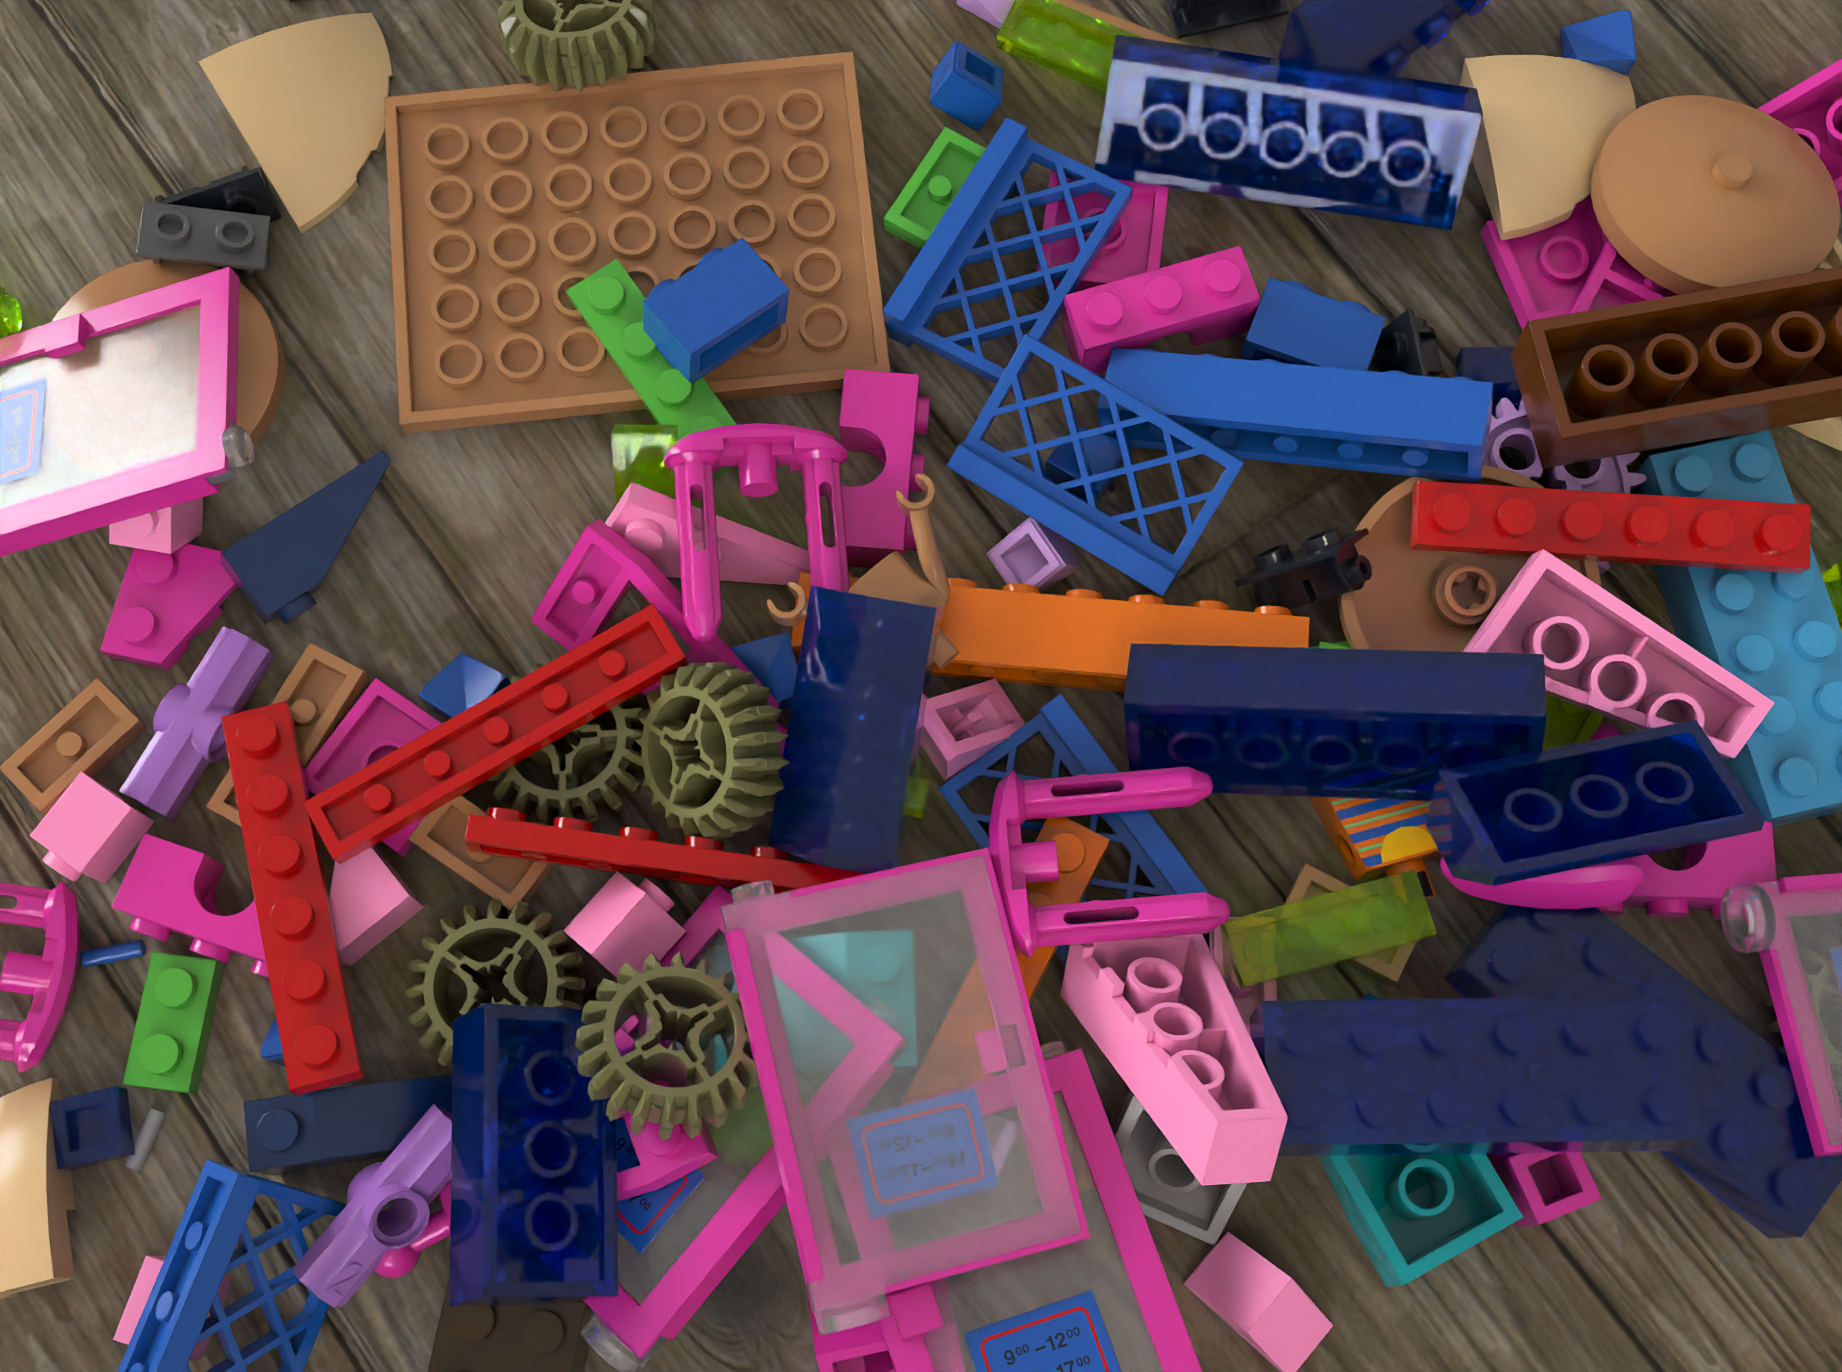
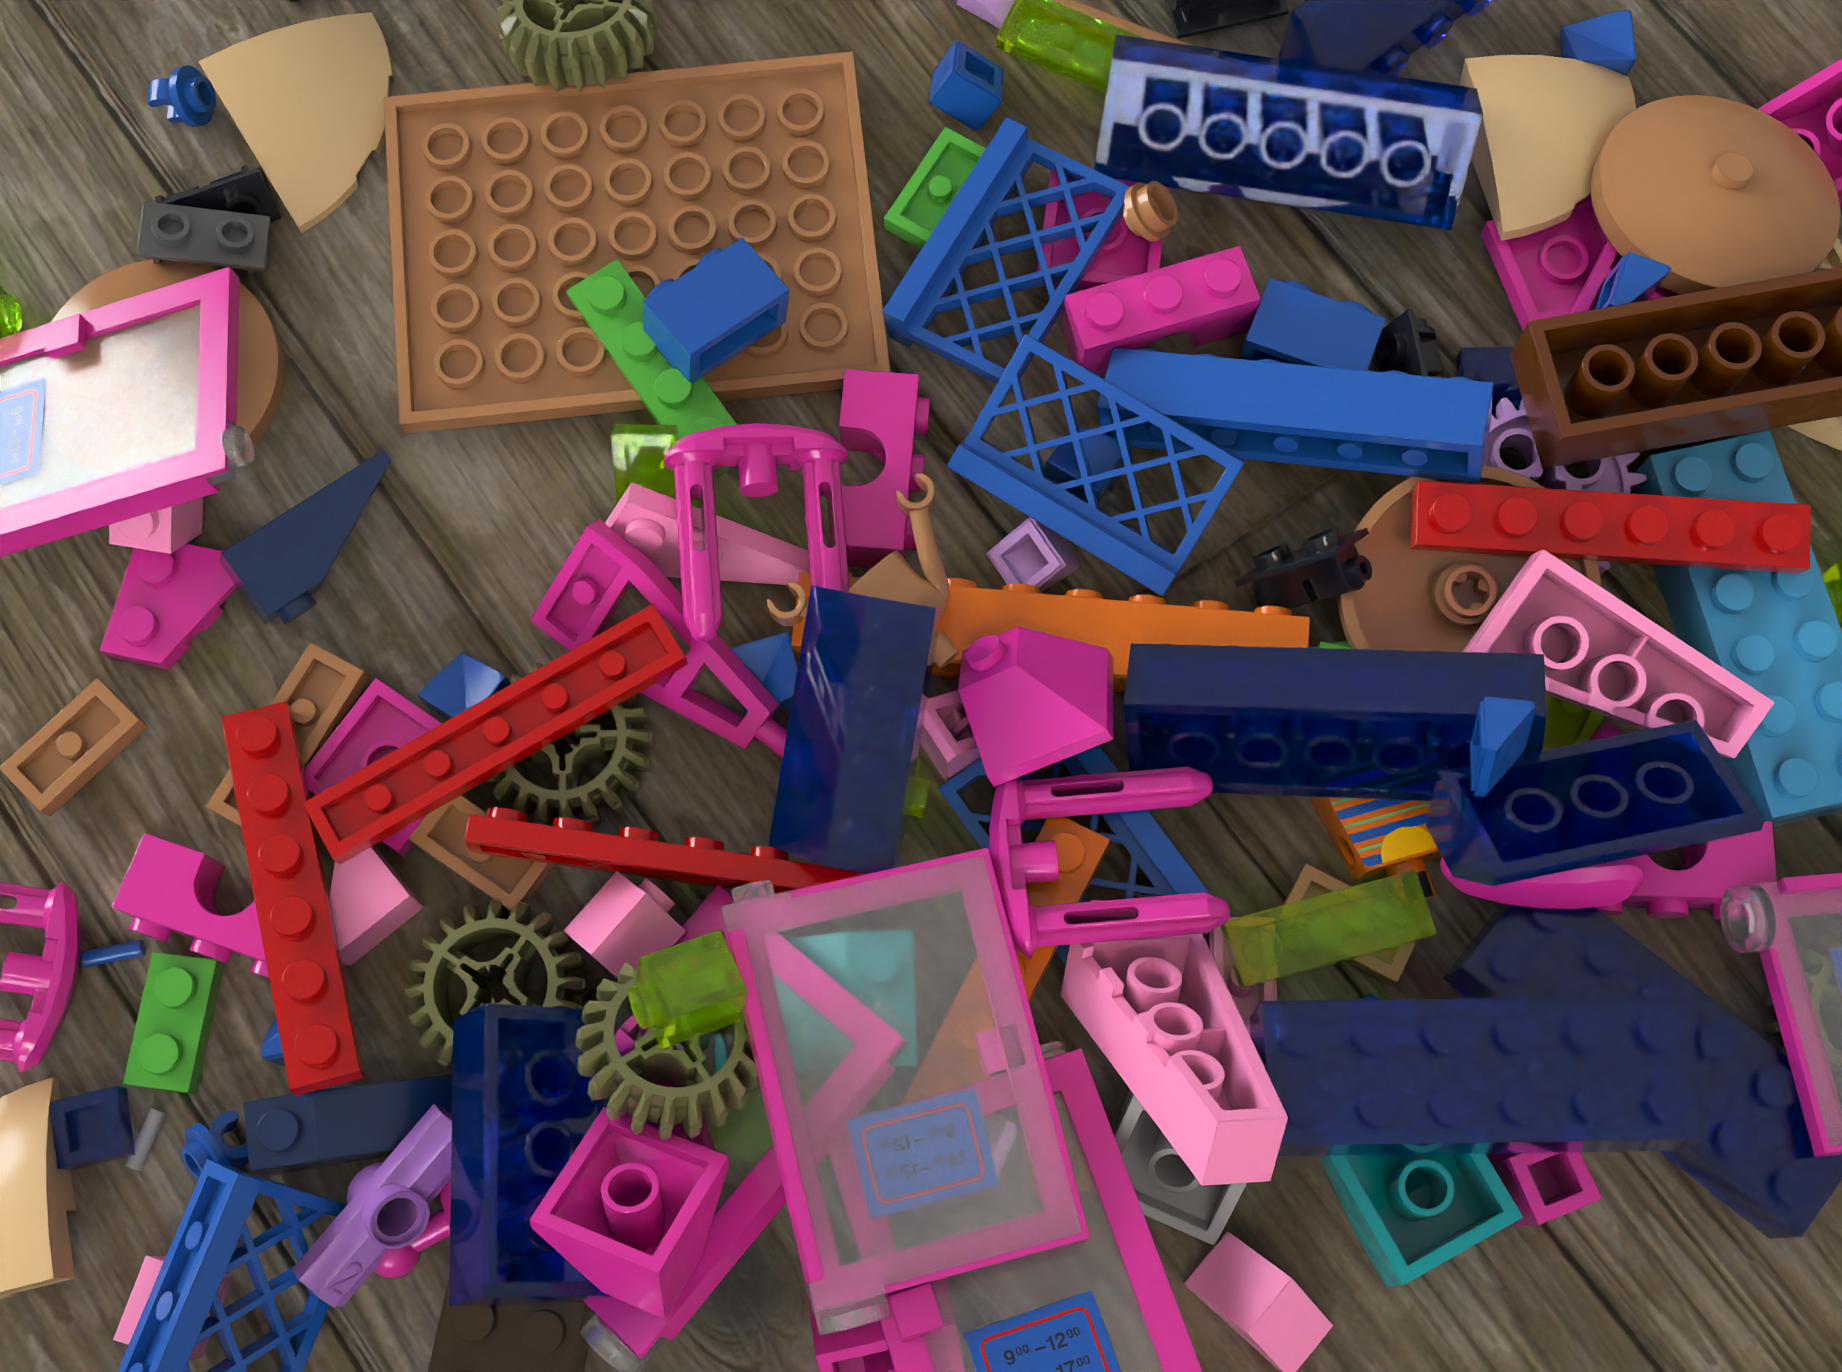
(90, 831): bright pink brick -> none
(187, 94): none -> blue plate
(190, 723): medium lavender piece -> none
(209, 1145): none -> blue plate
(633, 1211): none -> dark pink slope
(688, 990): none -> clear neon green brick
(711, 750): olive gear -> none
(1035, 700): none -> dark pink slope
(1149, 210): none -> medium nougat plate
(1498, 740): none -> blue slope
(1632, 281): none -> blue slope

